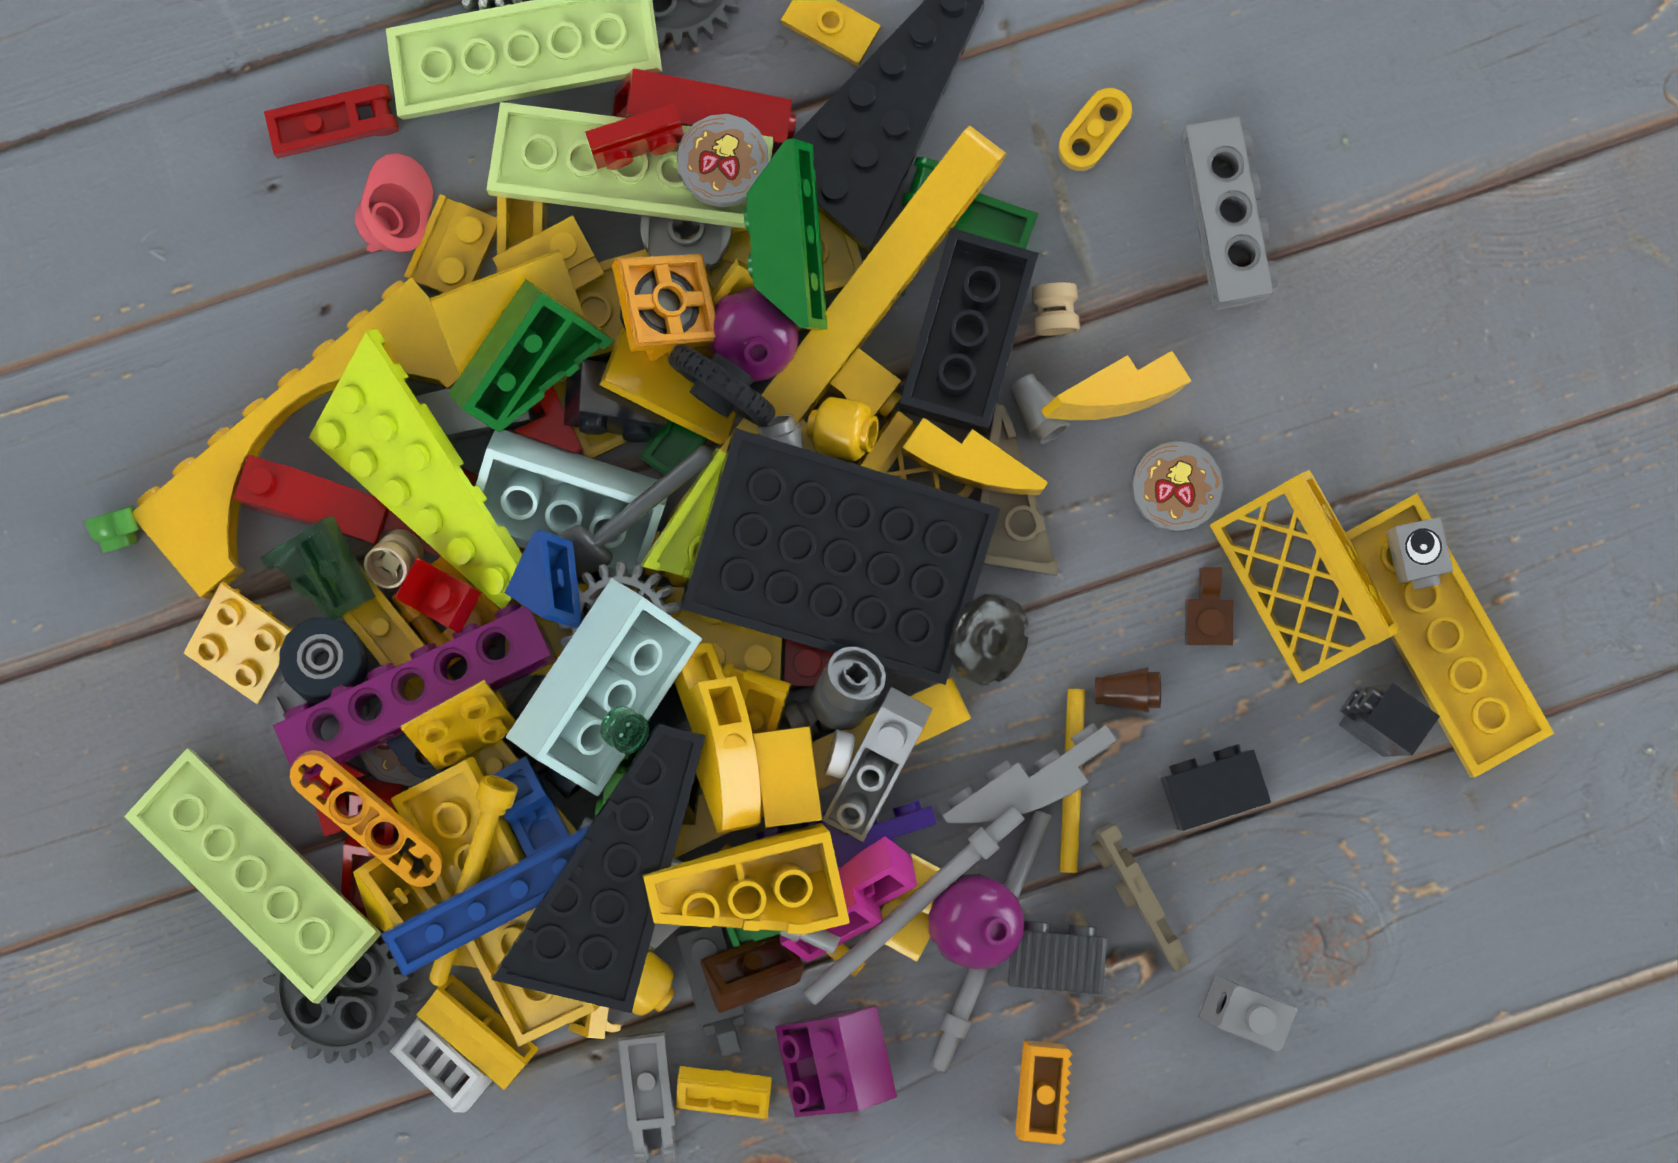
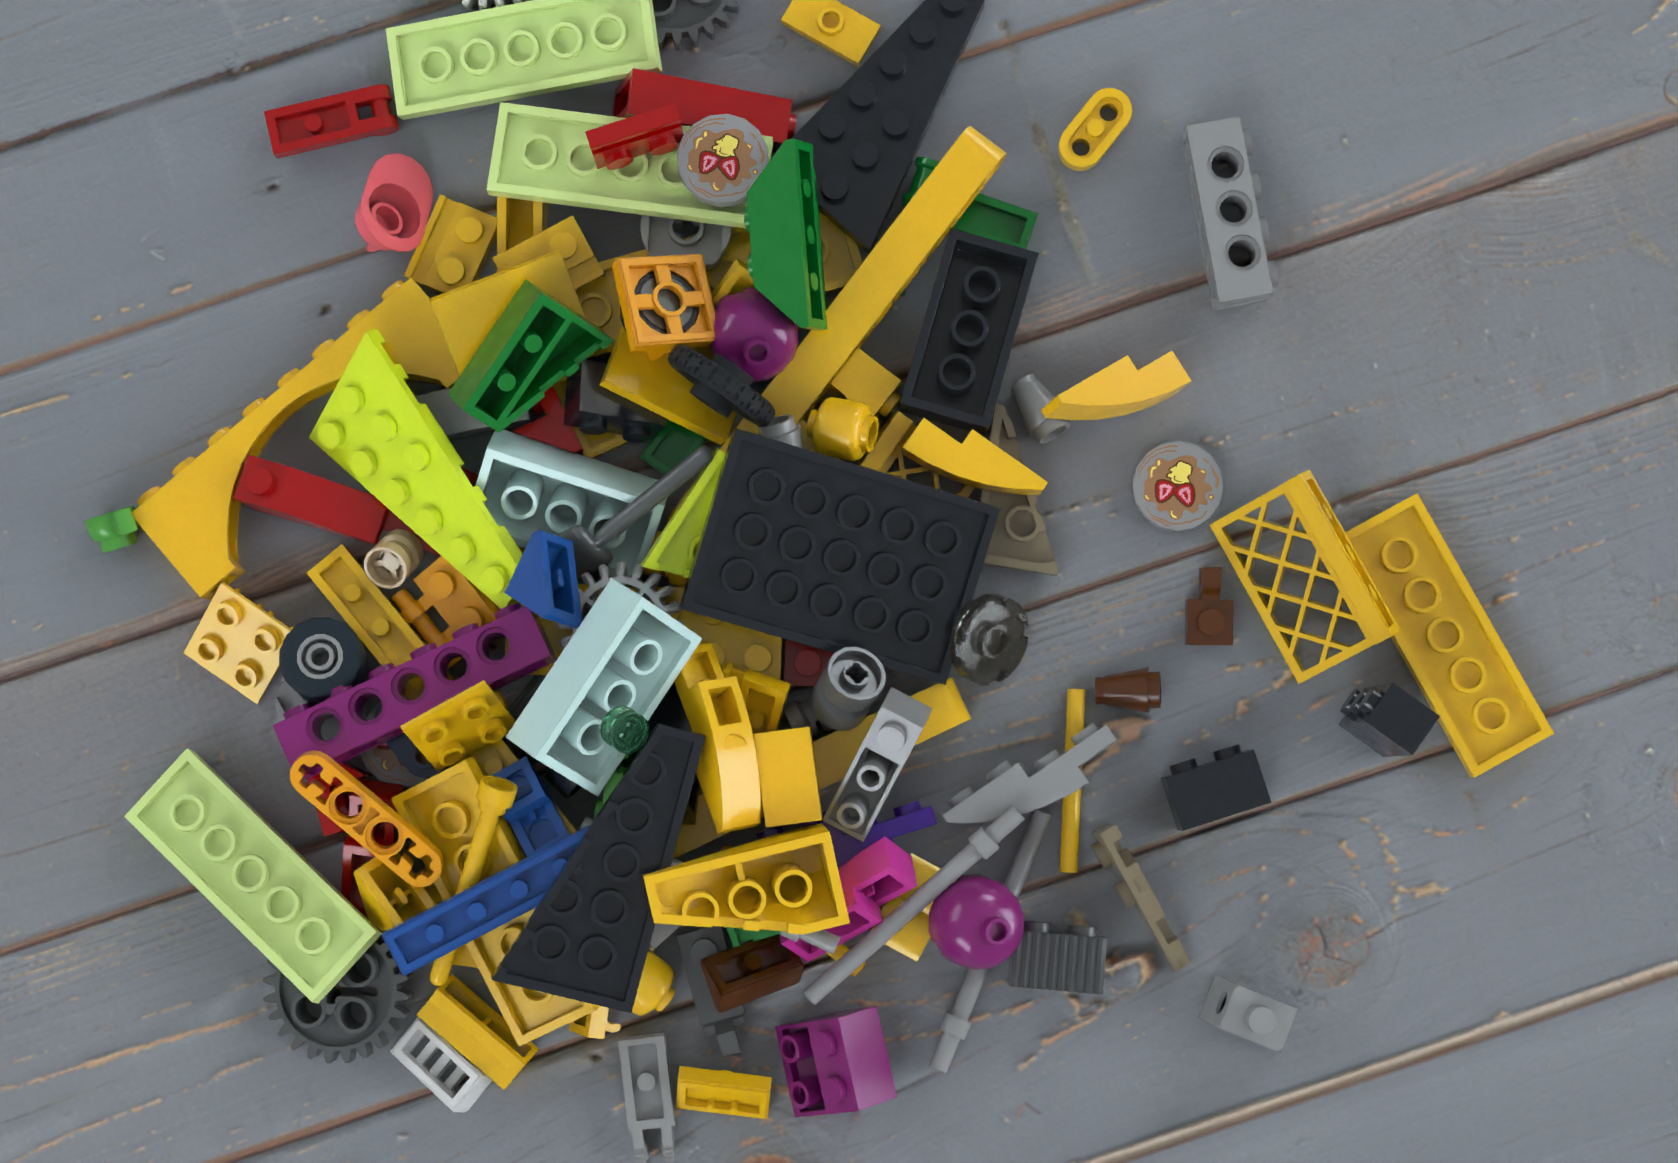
(323, 568): clear green wing -> none
(438, 595): red slope -> none
(839, 754): white tile -> none
(1043, 1092): light orange brick -> none
(1055, 309): tan wheel -> none
(1419, 553): light grey brick -> none

